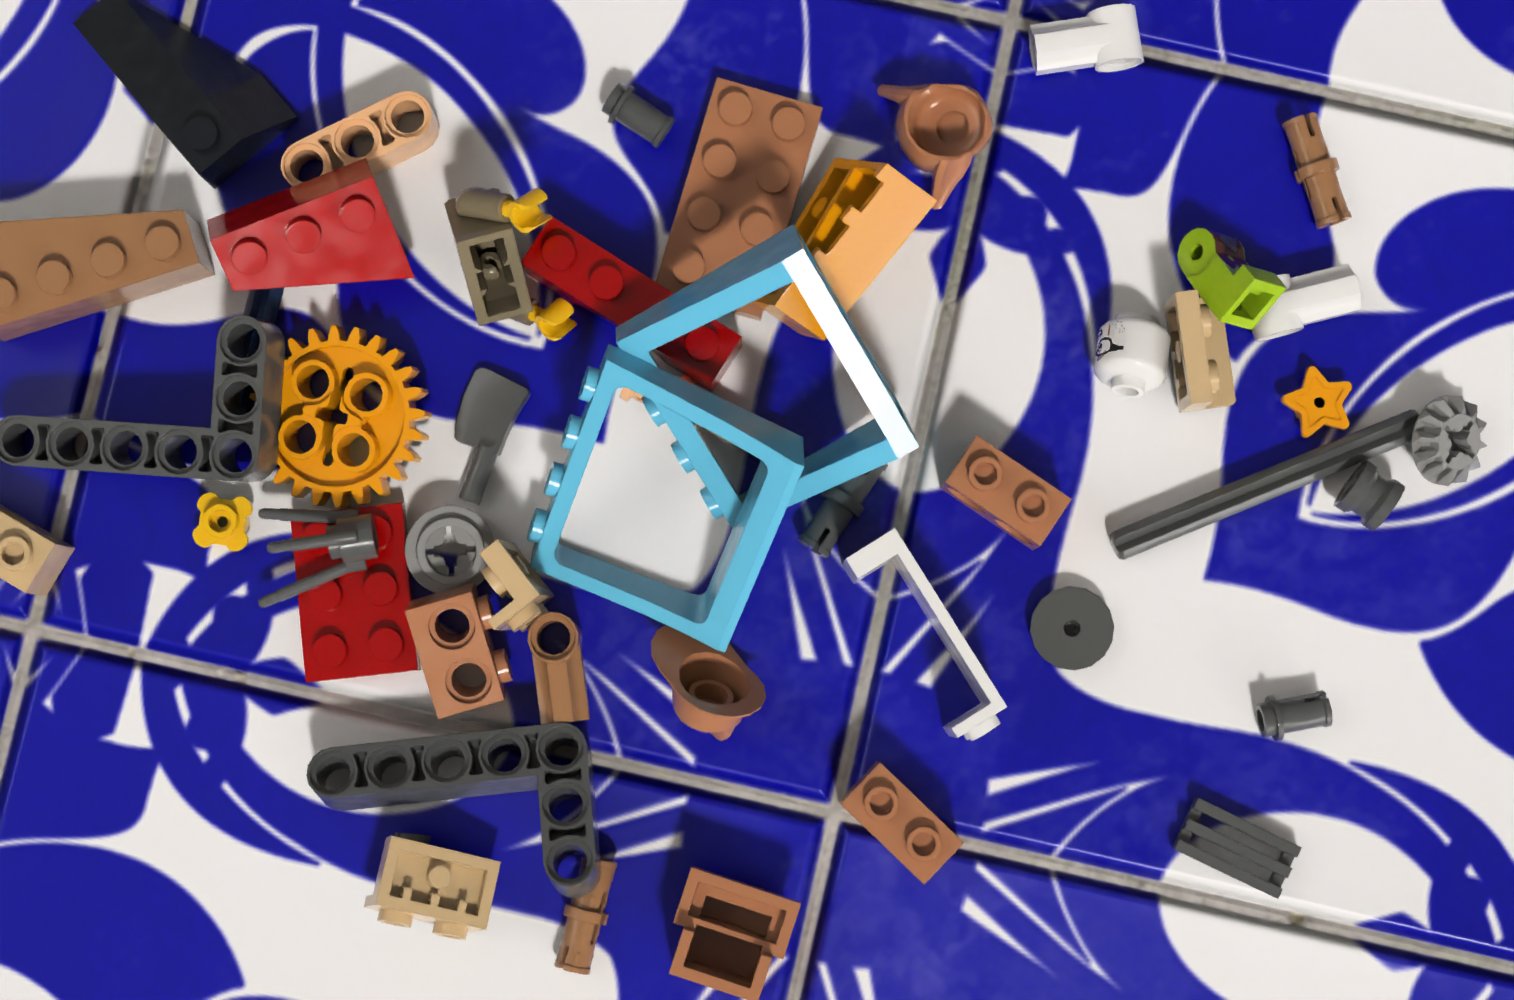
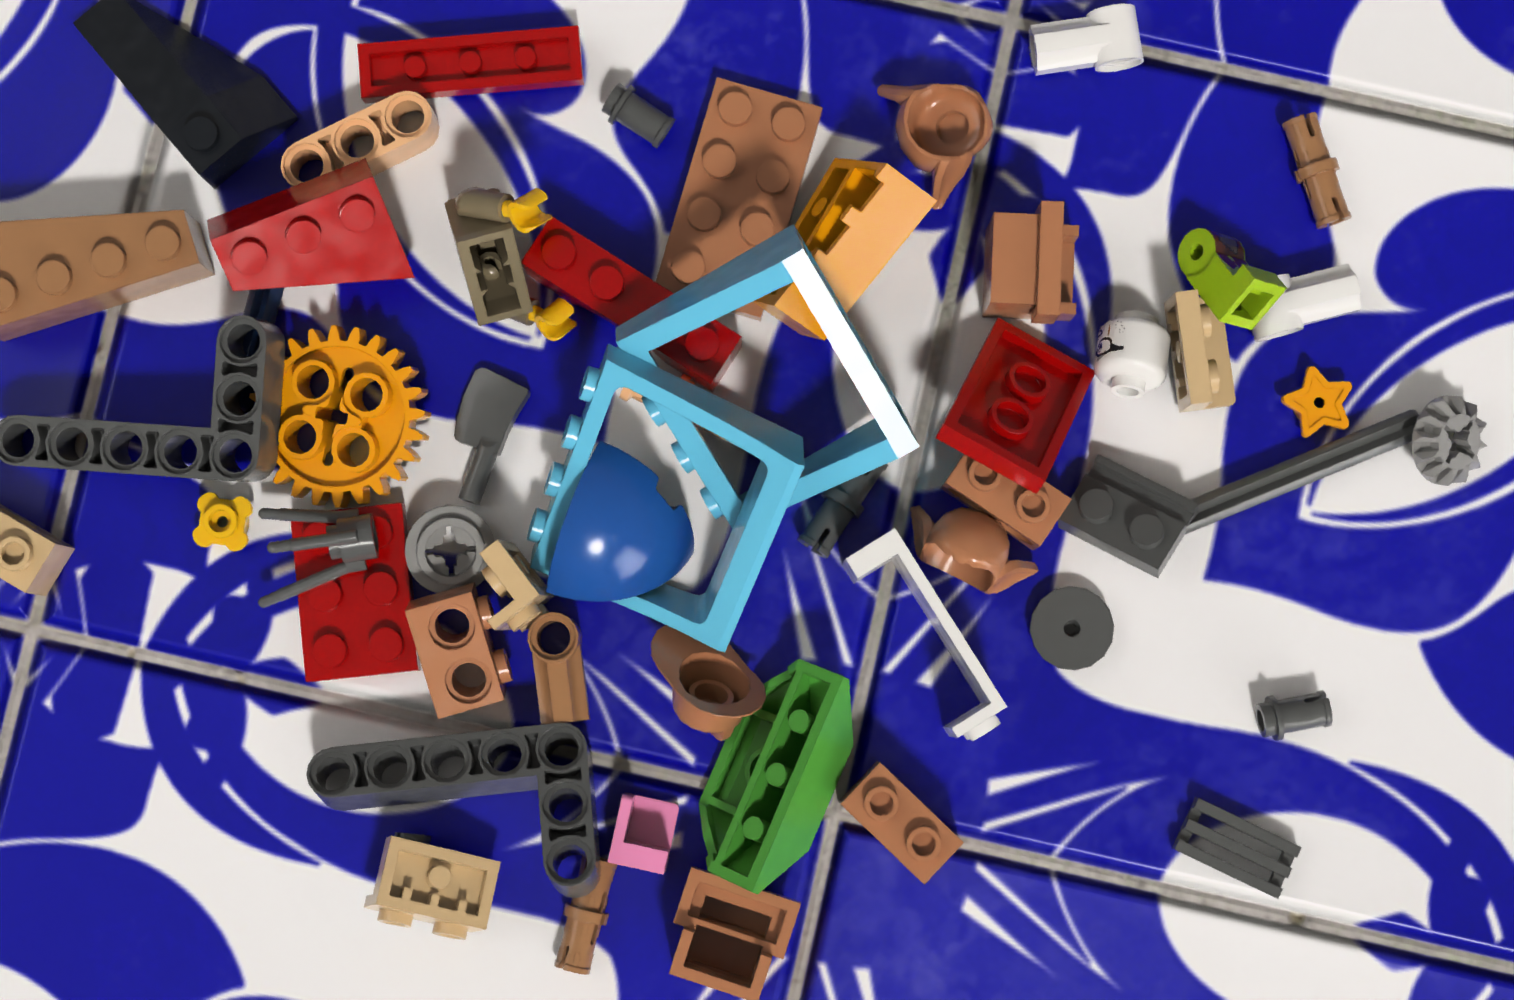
(472, 63): none -> red plate
(618, 533): none -> blue brick
(643, 833): none -> bright pink panel
(777, 777): none -> bright green wedge
(969, 548): none -> nougat piece
(1016, 405): none -> red plate
(1030, 265): none -> nougat plate
(1128, 516): none -> dark grey plate
(1369, 495): dark grey wheel -> none

